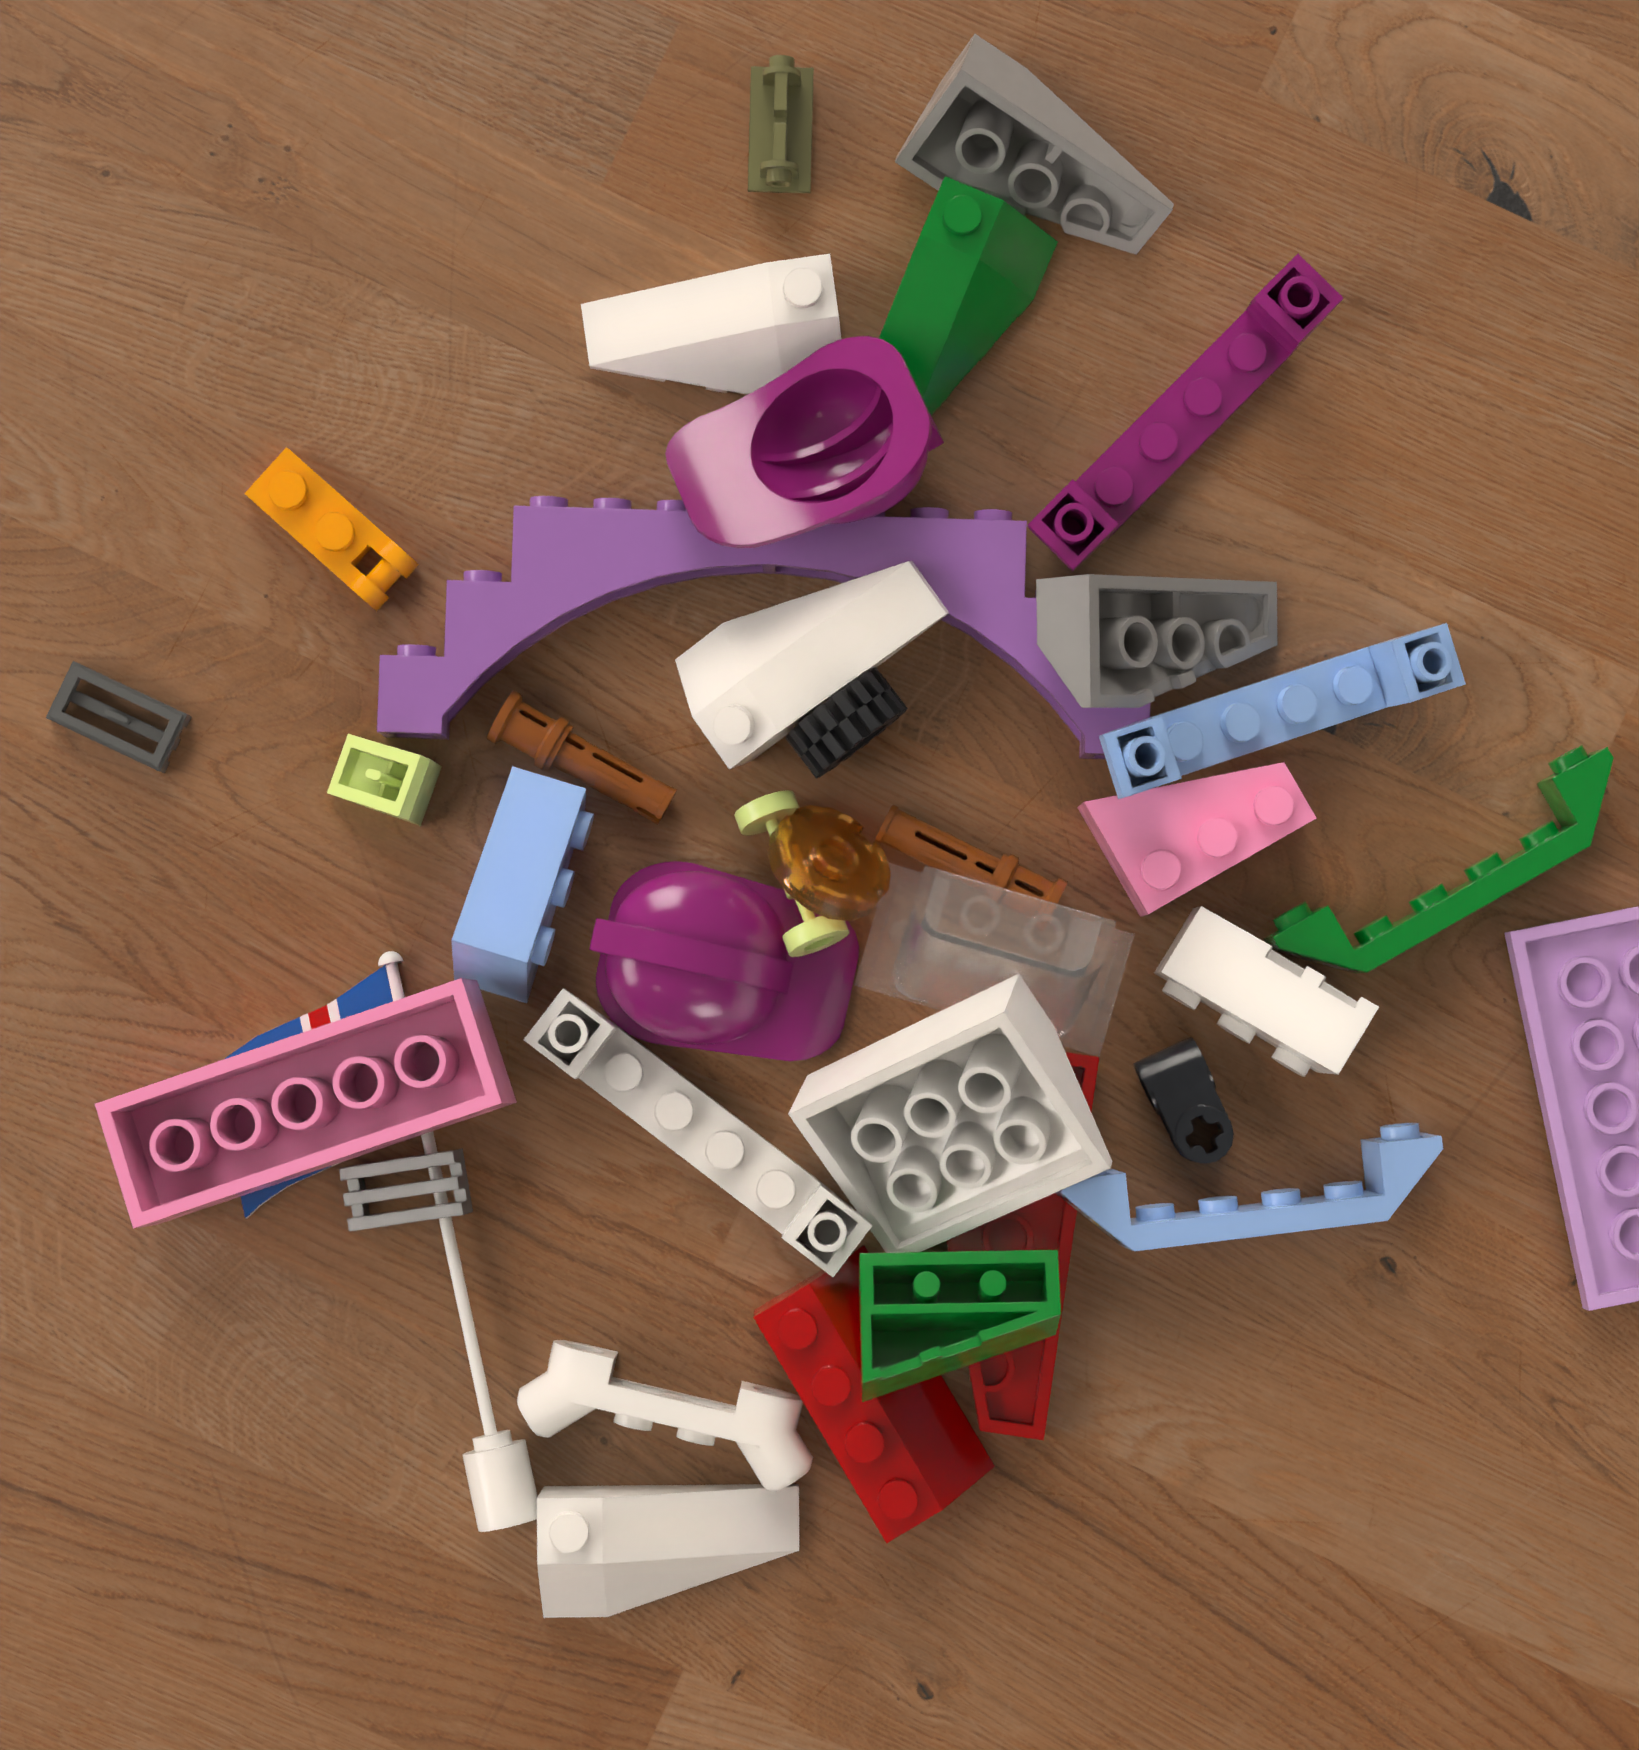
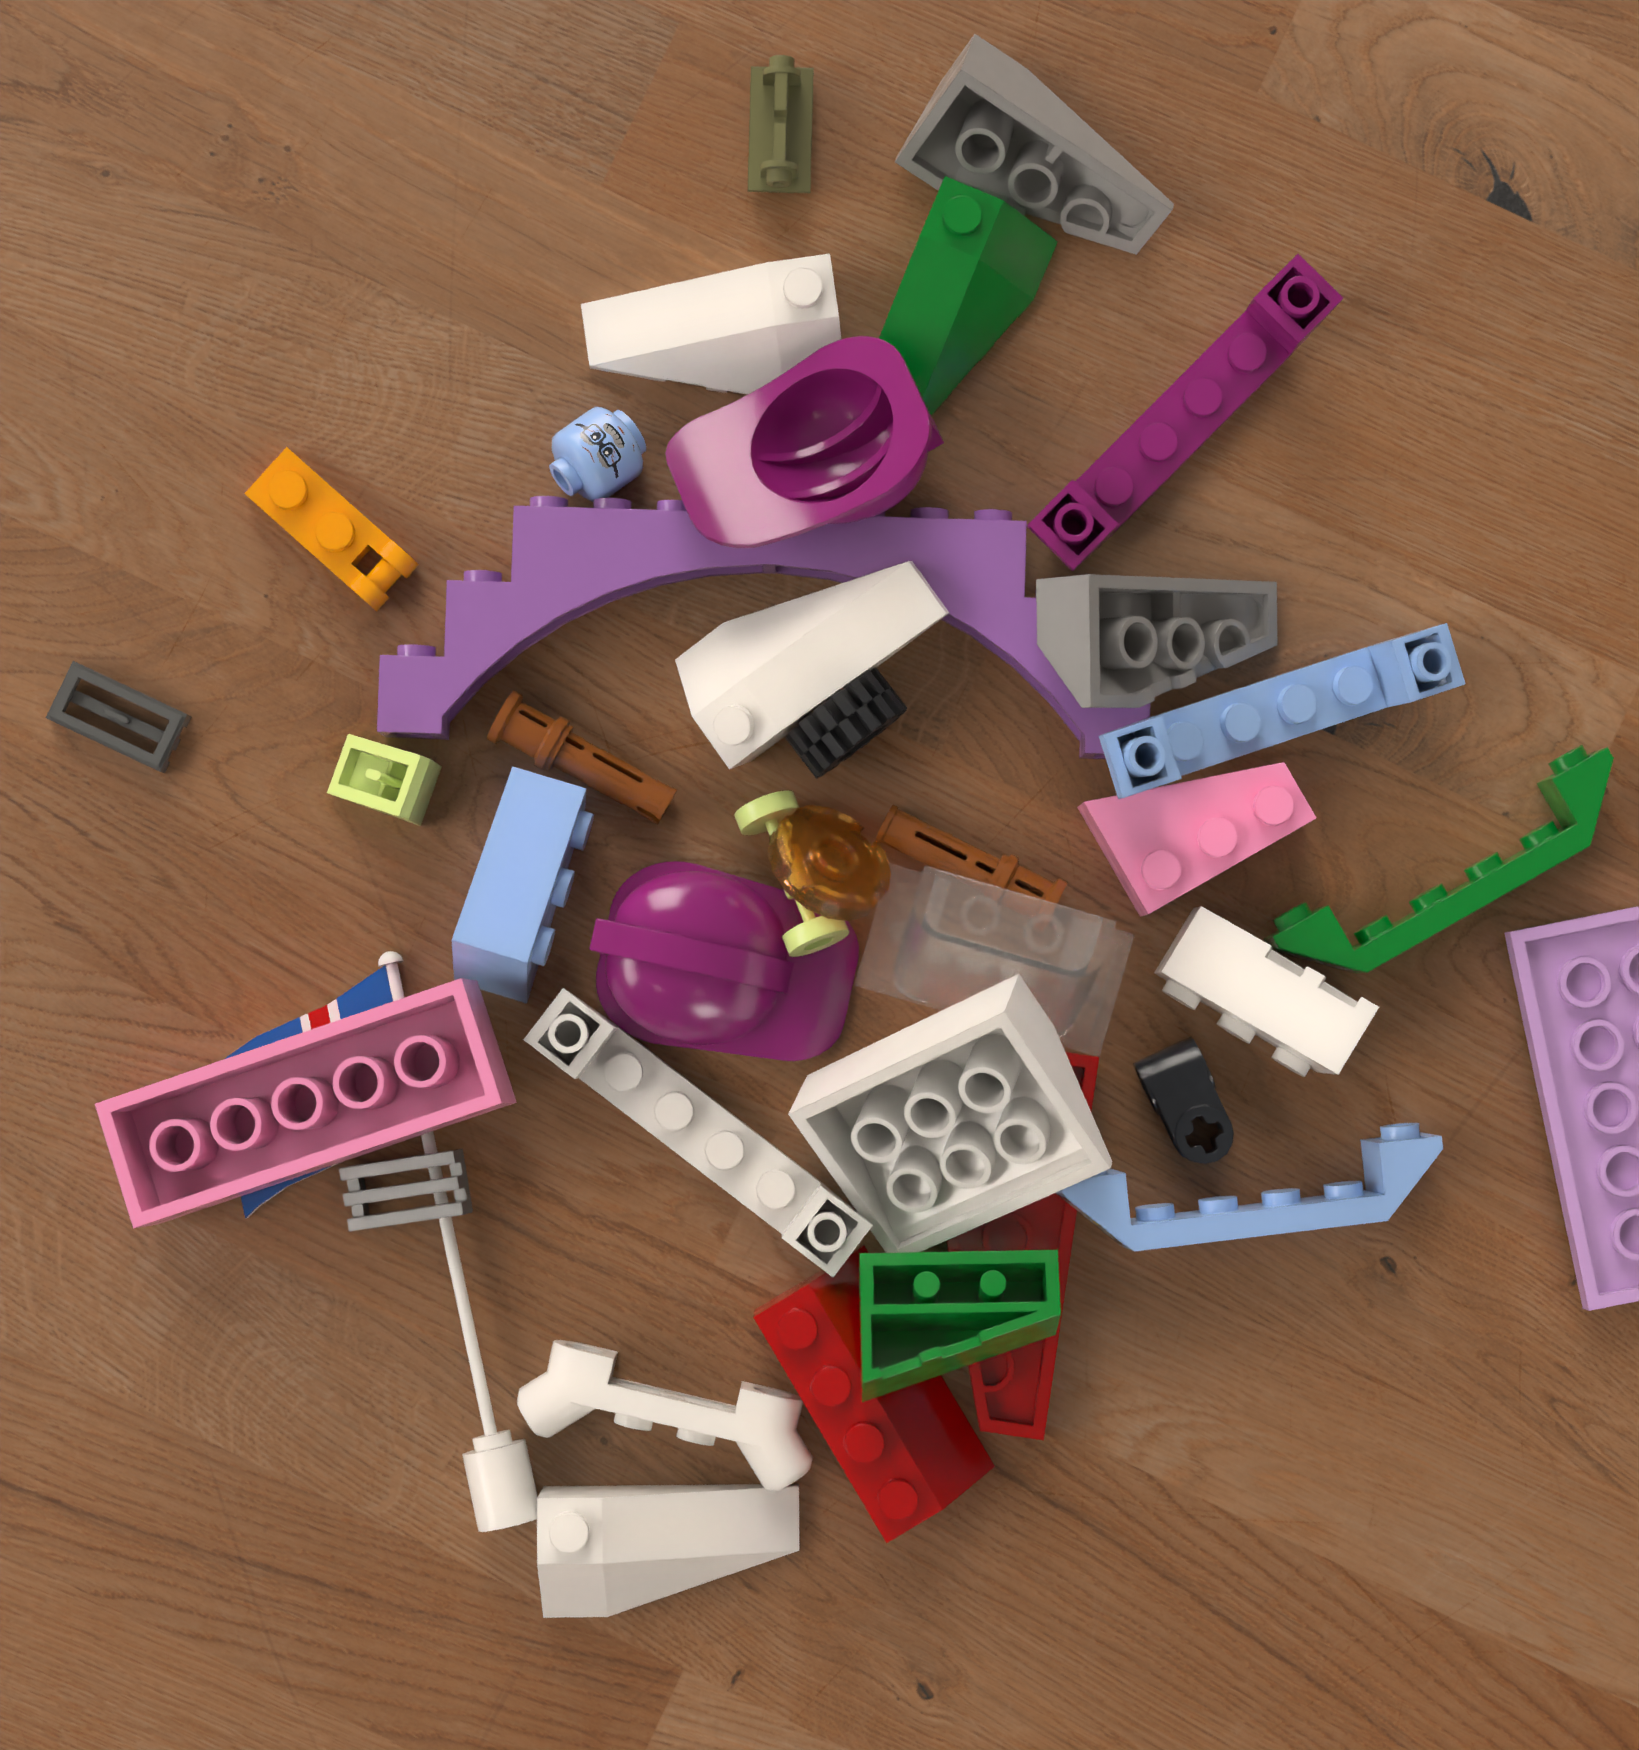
(597, 454): none -> light blue head

